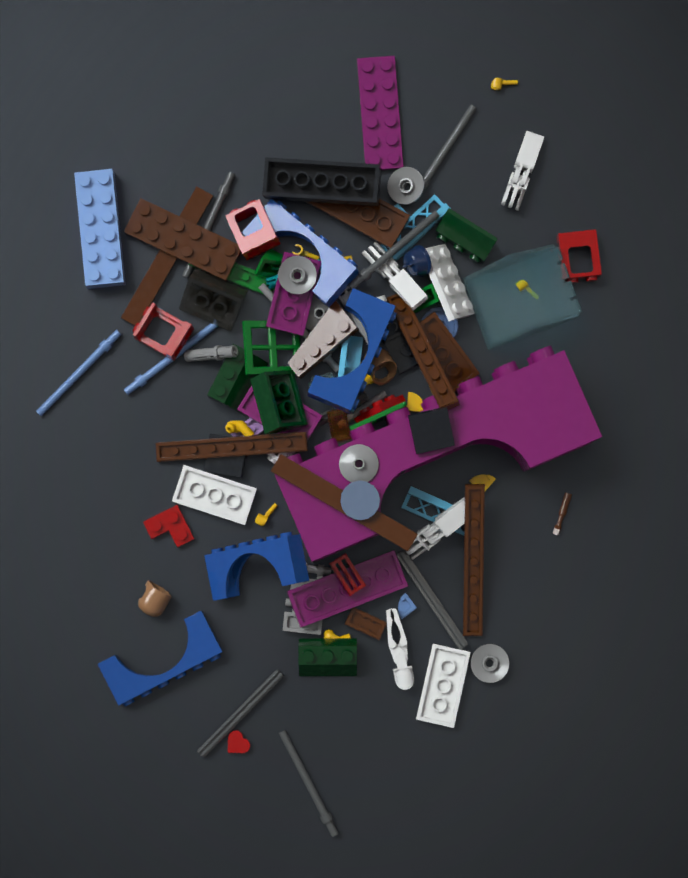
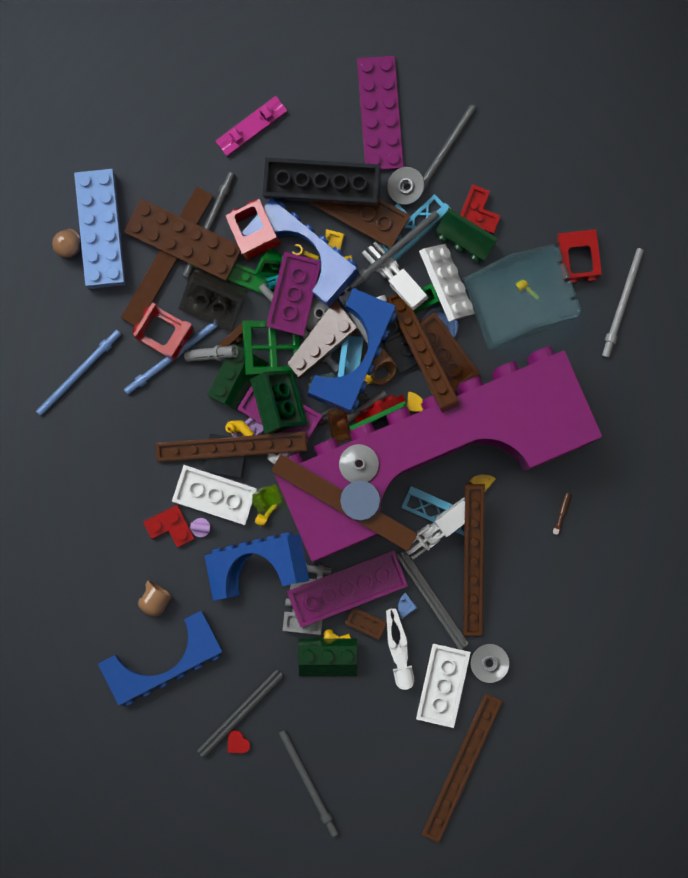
(67, 243): none -> medium nougat helmet
(200, 527): none -> lavender plate
(234, 337): none -> reddish brown plate
(251, 126): none -> dark pink hinge
(265, 497): none -> clear neon green bracket
(293, 265): light grey dish -> none
(335, 238): none -> yellow tile
(340, 577): red tile -> none
(417, 261): dark blue piece -> none
(431, 430): black tile -> none
(461, 768): none -> reddish brown tile
(474, 210): none -> red plate
(498, 82): yellow hand -> none
(525, 161): white arm -> none
(611, 337): none -> light grey bar

